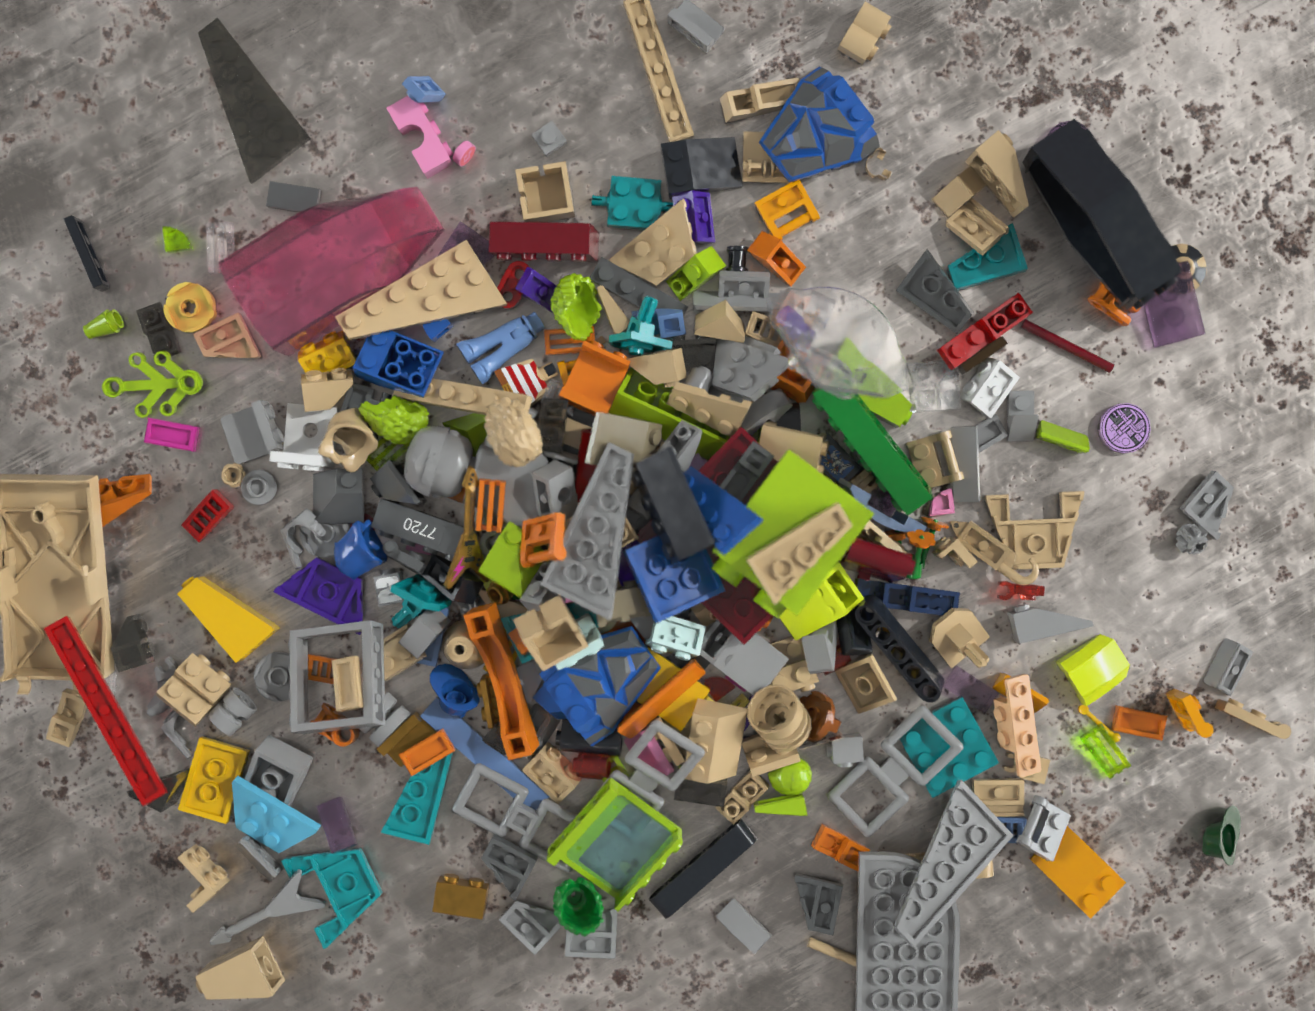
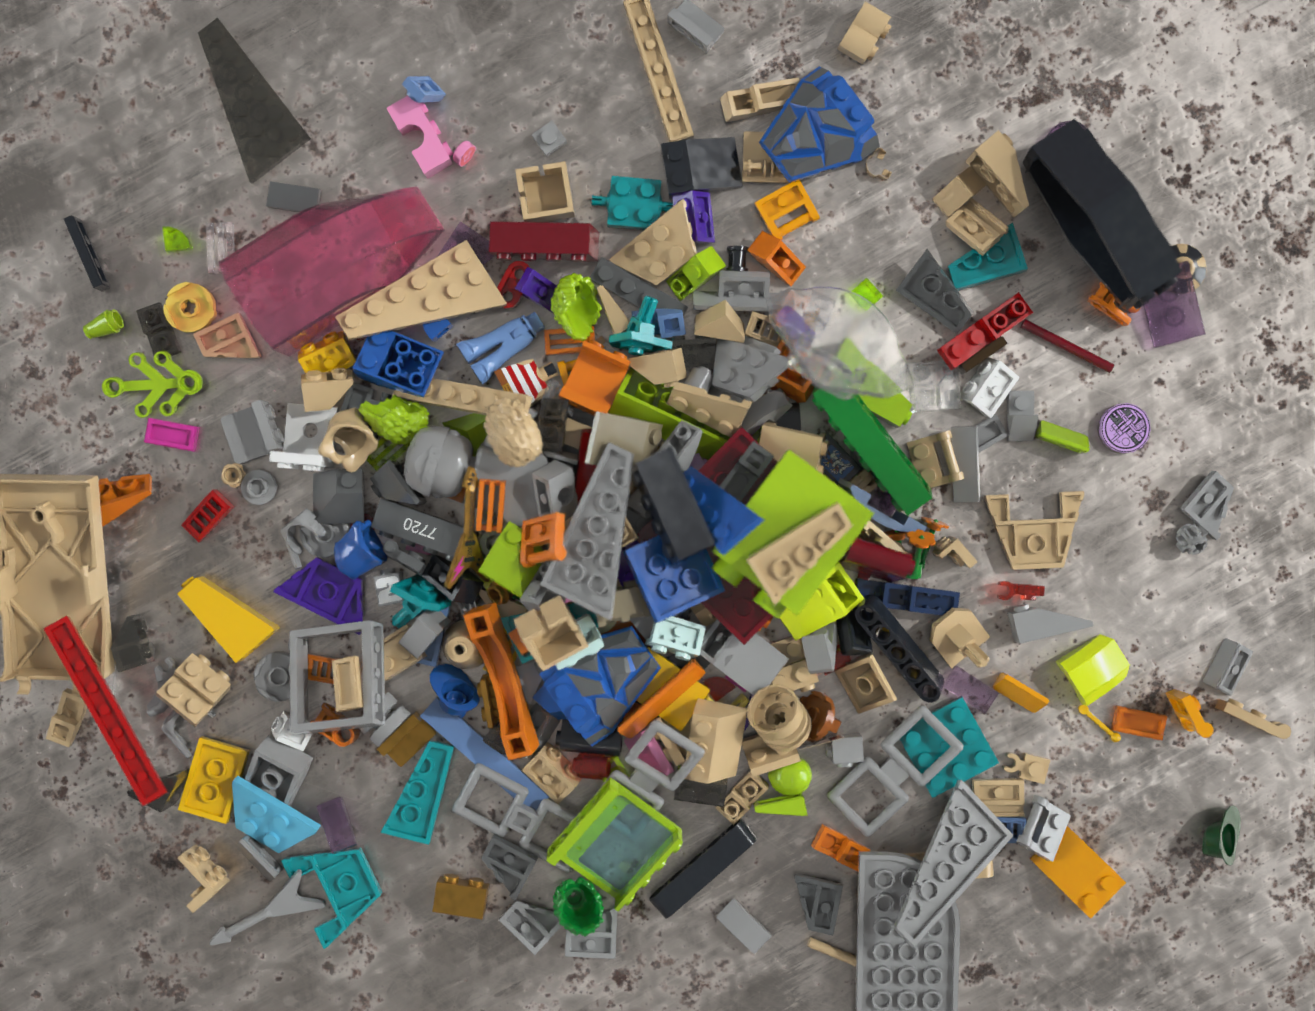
(228, 715): light grey wheel -> none
(241, 973): tan slope -> none
(282, 733): none -> white bracket
(427, 752): orange tile -> none
(868, 291): none -> clear neon green tile
(942, 503): bright pink tile -> none
(992, 551): tan plate -> none
(1017, 725): light nougat bracket -> none
(1118, 768): clear neon green tile -> none

